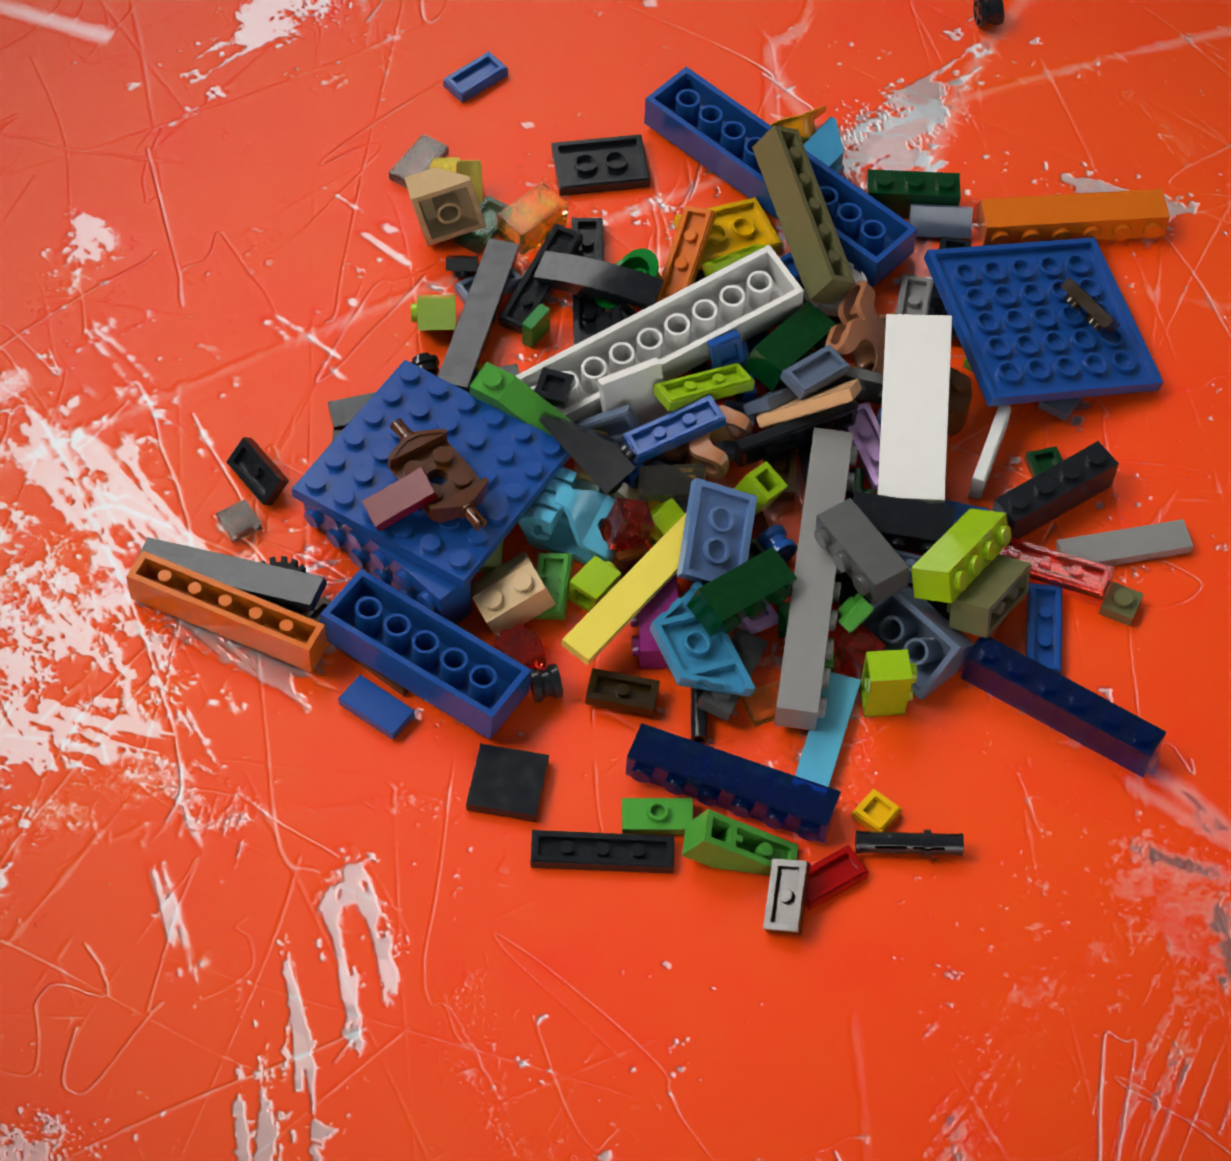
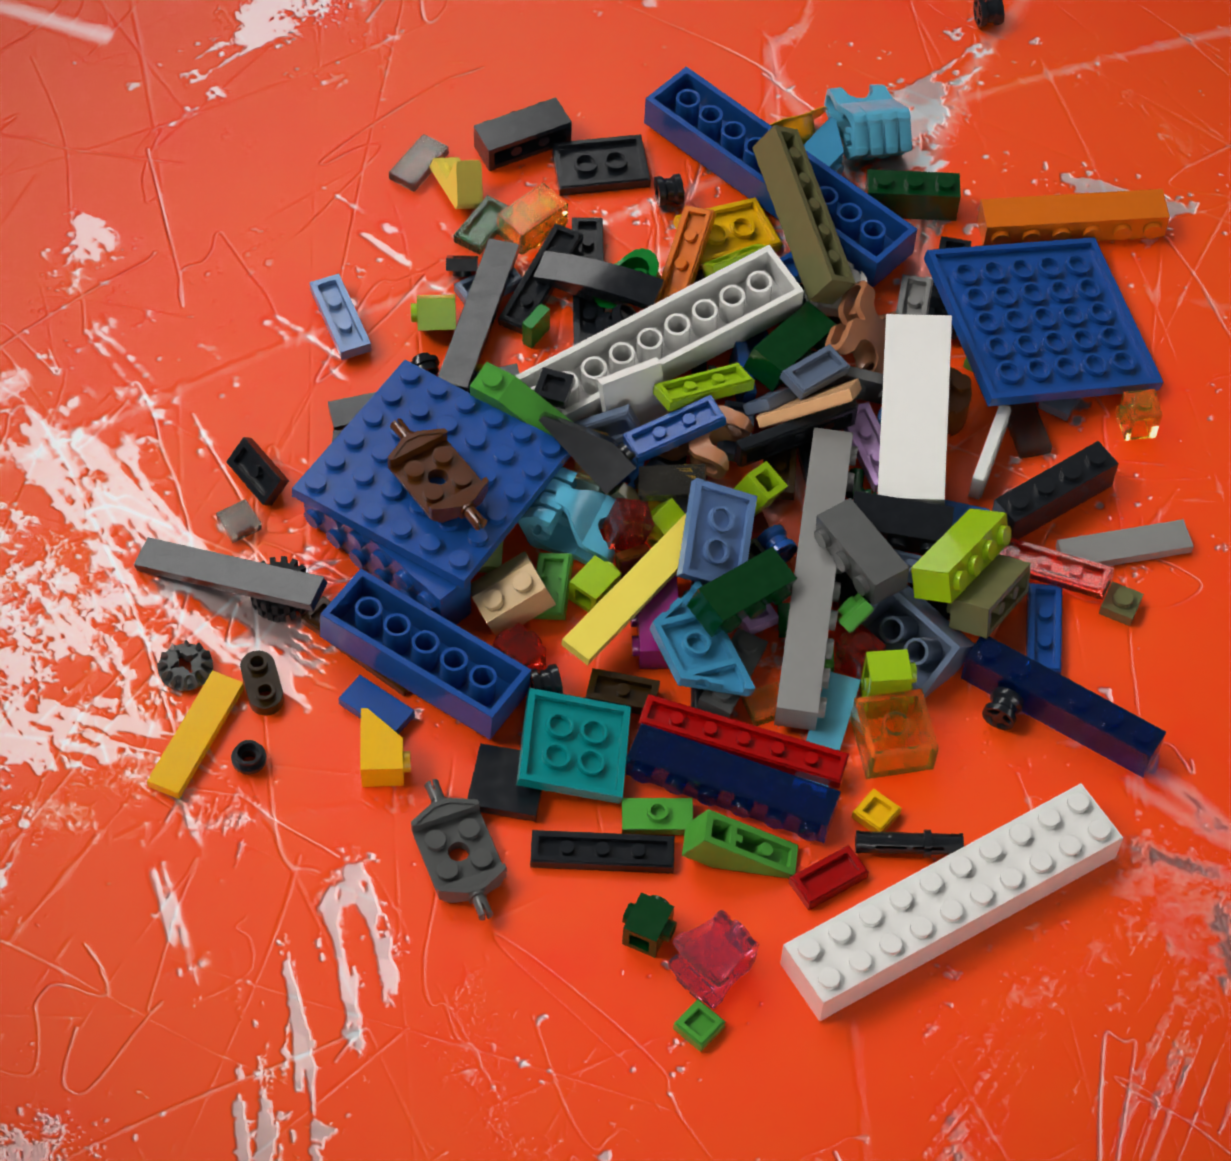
(179, 677): none -> dark grey gear
(195, 734): none -> yellow tile
(227, 611): orange brick -> none
(246, 749): none -> black plate
(261, 680): none -> dark brown plate
(340, 316): none -> medium blue plate
(381, 753): none -> yellow slope
(400, 499): tile -> none
(444, 204): tan slope -> none
(458, 825): none -> dark grey plate
(475, 77): blue tile -> none
(521, 133): none -> black brick
(574, 746): none -> teal plate
(648, 924): none -> dark green brick
(668, 190): none -> black wheel
(699, 1025): none -> bright green tile
(713, 957): none -> clear pink piece
(726, 350): blue tile -> none
(747, 741): none -> red tile
(786, 896): plate -> none
(871, 124): none -> medium azure piece
(894, 733): none -> brick
(941, 220): sand blue tile -> none
(949, 901): none -> white brick
(1003, 707): none -> black wheel
(1028, 431): none -> clear smoke tile
(1042, 459): dark green tile -> none
(1079, 298): dark brown plate -> none
(1139, 414): none -> brick

